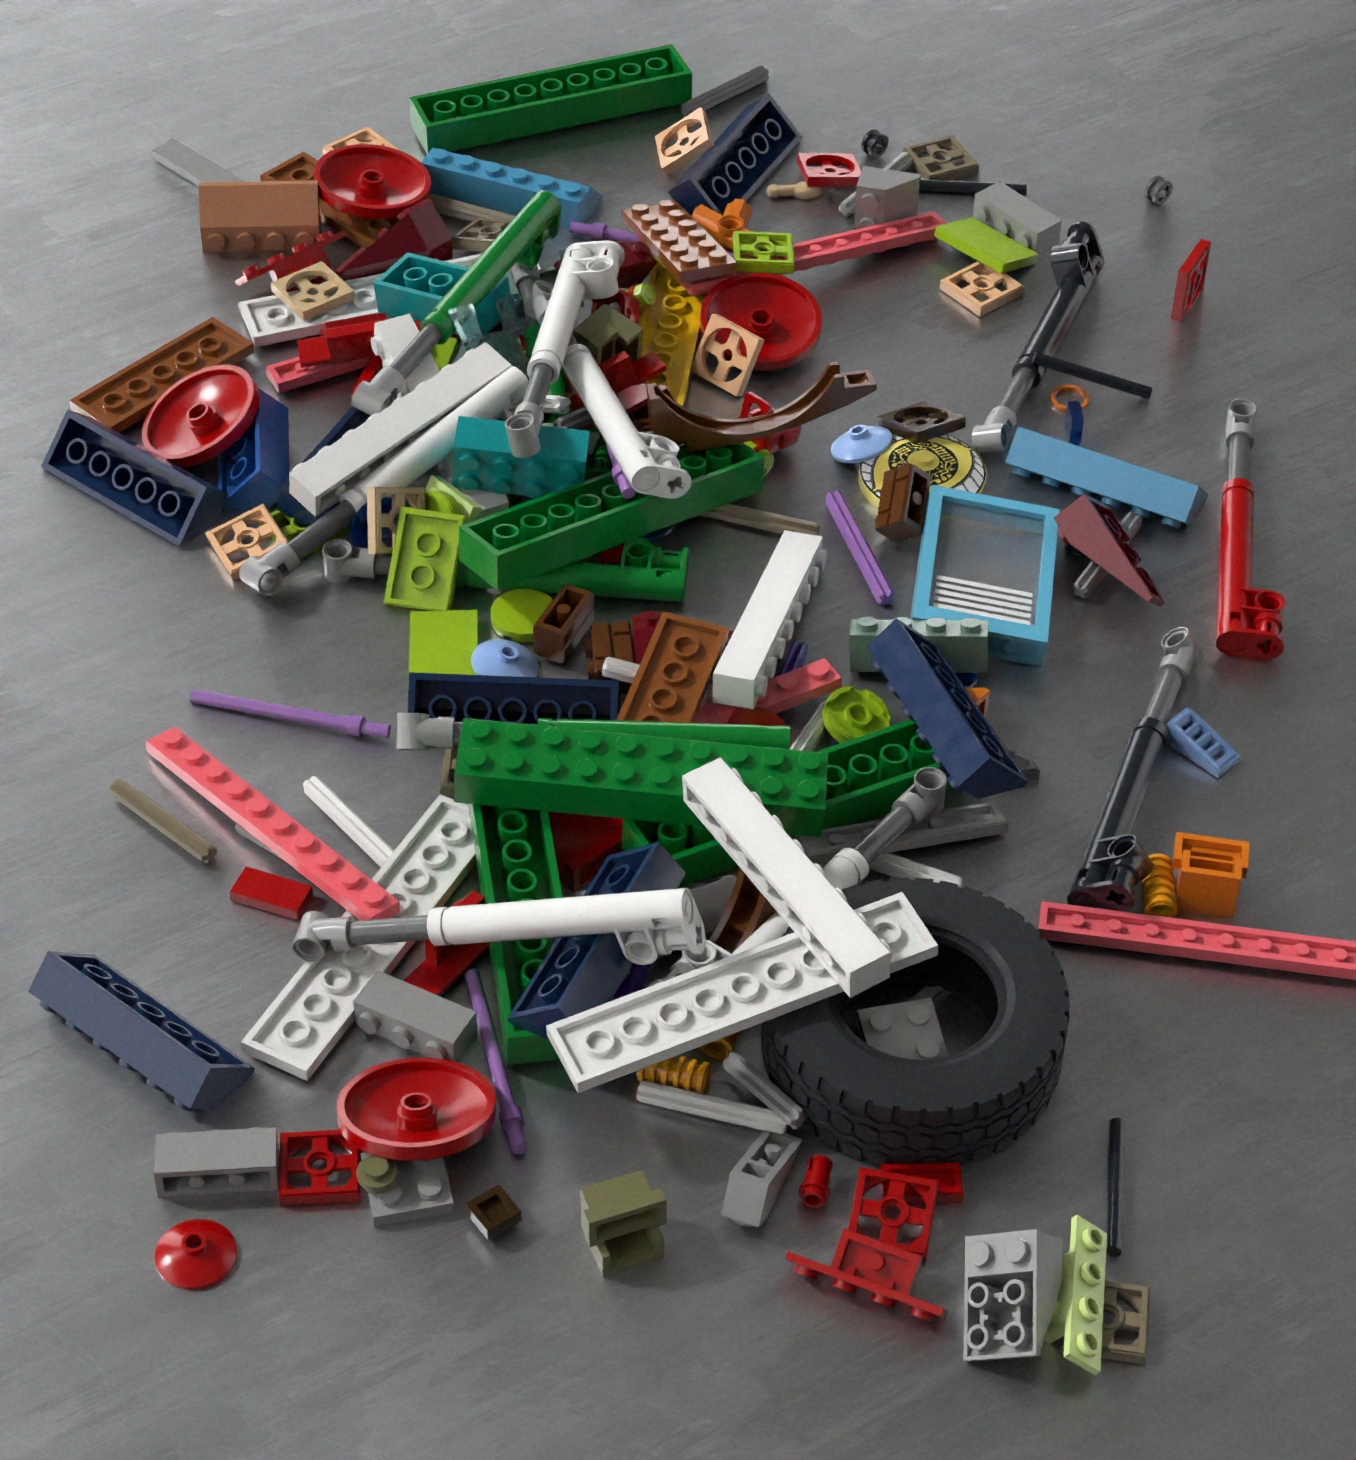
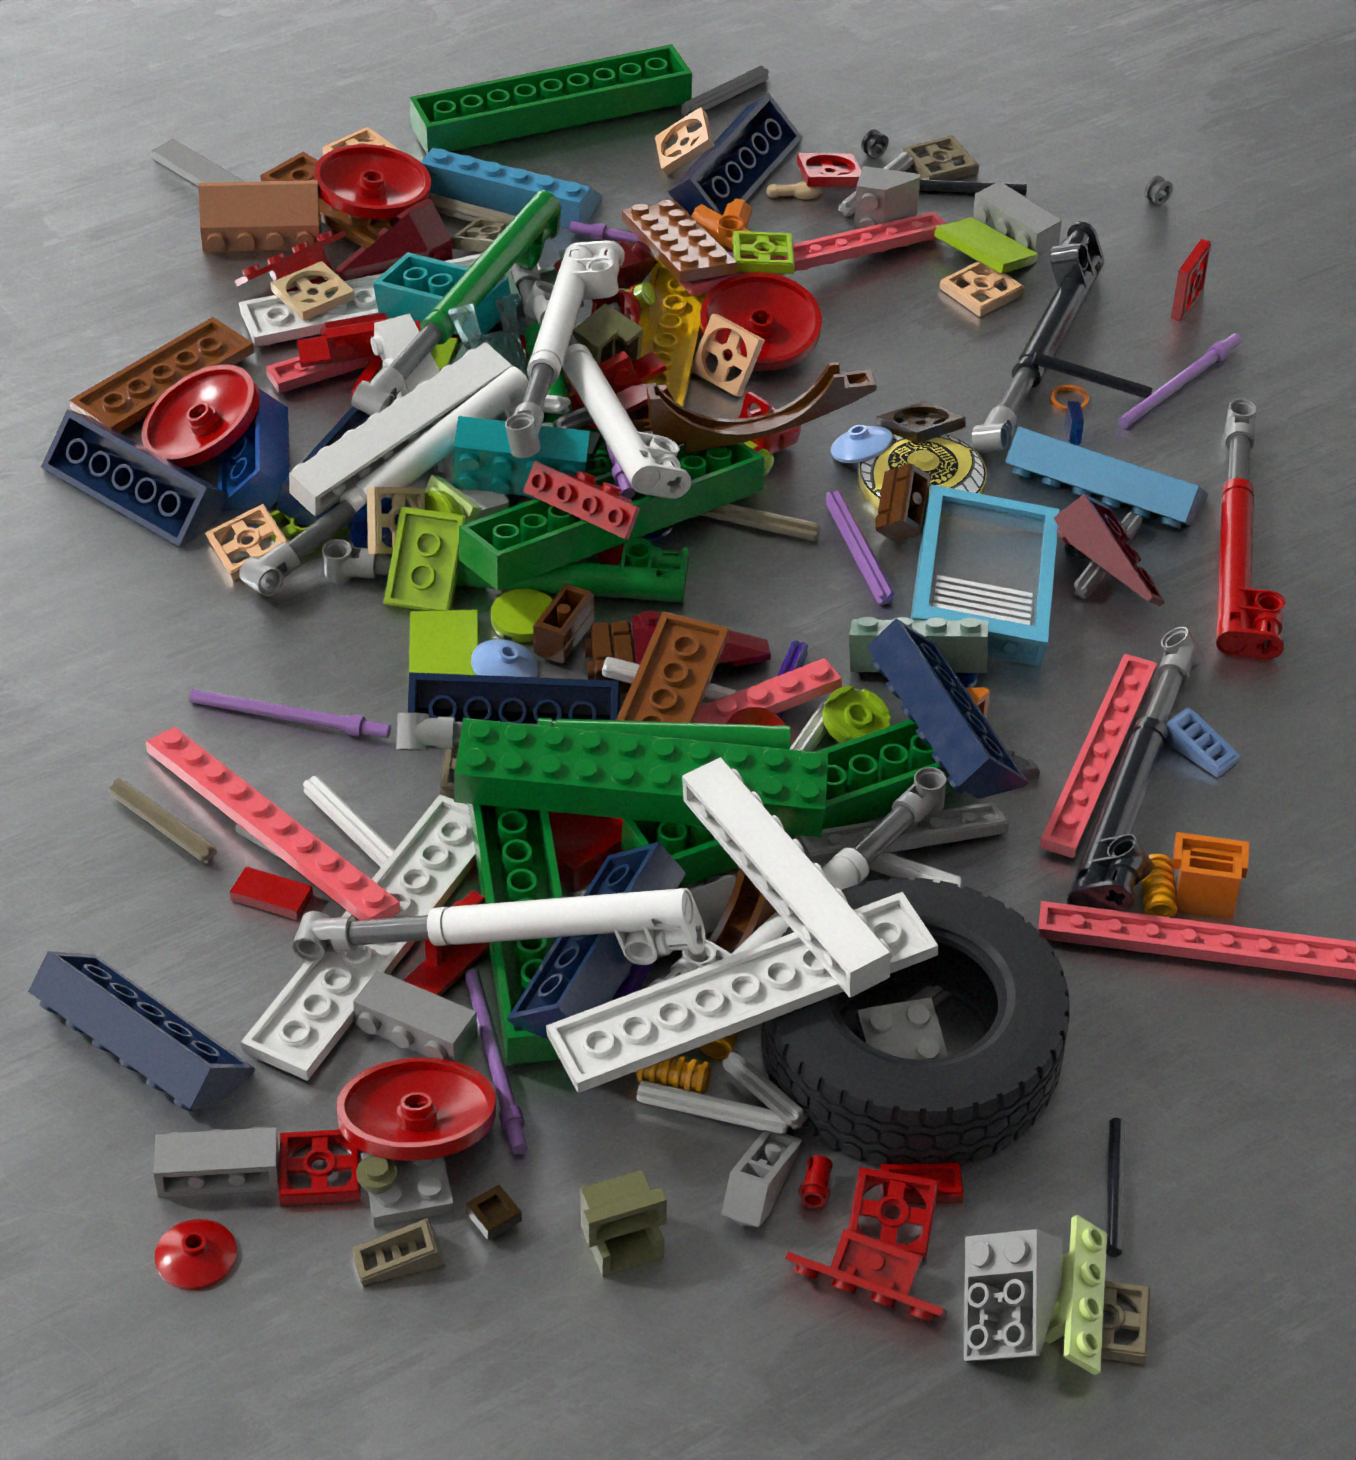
(415, 1262): none -> dark tan slope
(583, 498): none -> red bracket
(768, 620): white brick -> none
(1098, 756): none -> coral plate
(1215, 354): none -> medium lavender bar

